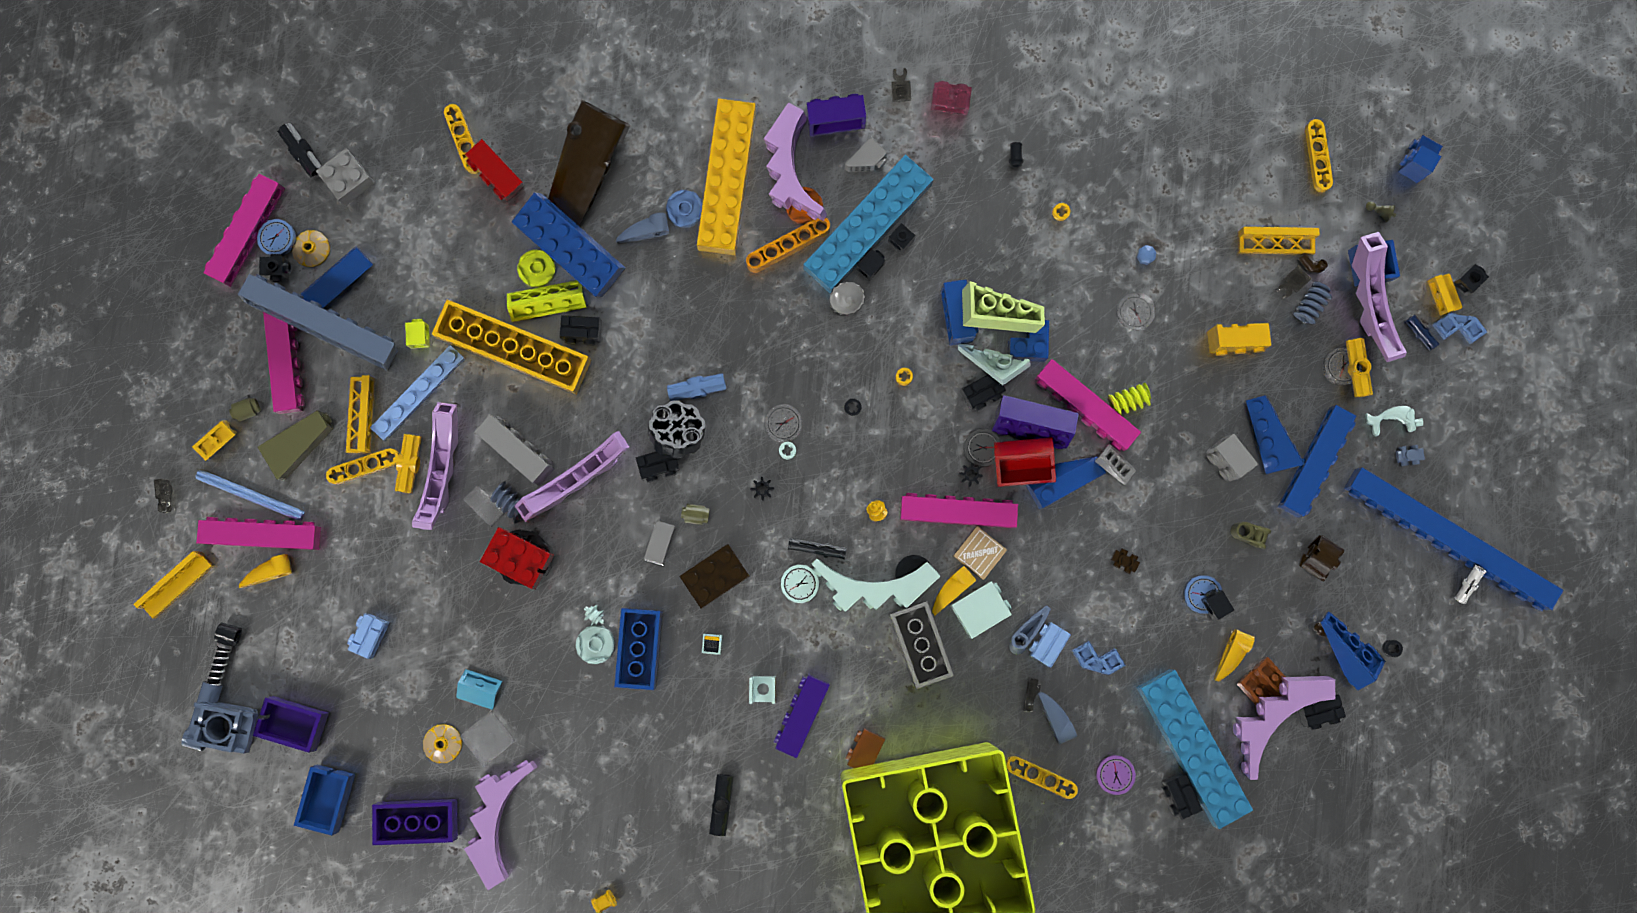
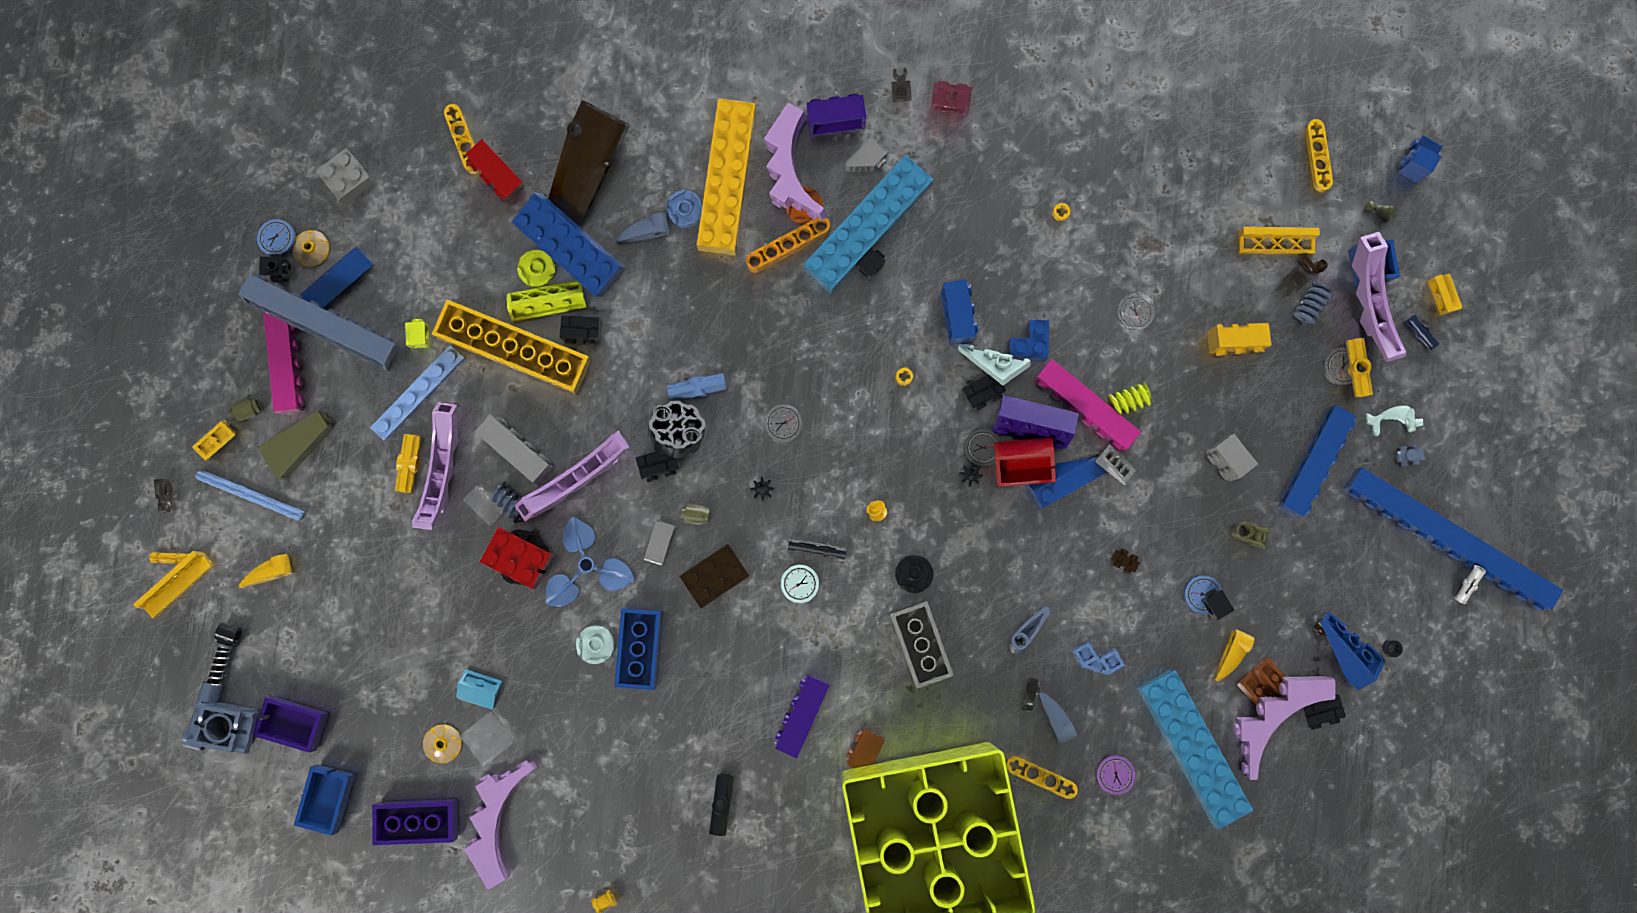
(170, 558): none -> yellow axle
(243, 230): dark pink brick -> none
(258, 534): dark pink brick -> none
(299, 149): black piece -> none
(363, 466): yellow beam -> none
(365, 415): yellow fence -> none
(367, 636): light blue brick -> none
(594, 615): light aqua wheel -> none
(613, 577): none -> medium blue plant
(712, 644): slope -> none
(755, 681): light aqua piece -> none
(782, 447): light aqua bush -> none
(846, 407): black bush -> none
(847, 298): light grey piece -> none
(876, 593): light aqua arch -> none
(901, 238): black brick -> none
(953, 588): yellow piece -> none
(958, 511): dark pink brick -> none
(980, 553): tan tile -> none
(981, 609): light aqua panel -> none
(999, 311): yellowish green wedge -> none
(1016, 154): black pin -> none
(1049, 644): light blue brick -> none
(1146, 255): medium blue tile -> none
(1181, 796): black brick -> none
(1272, 438): blue wing -> none
(1321, 557): dark brown brick -> none
(1464, 283): black brick -> none
(1468, 326): medium blue tile -> none

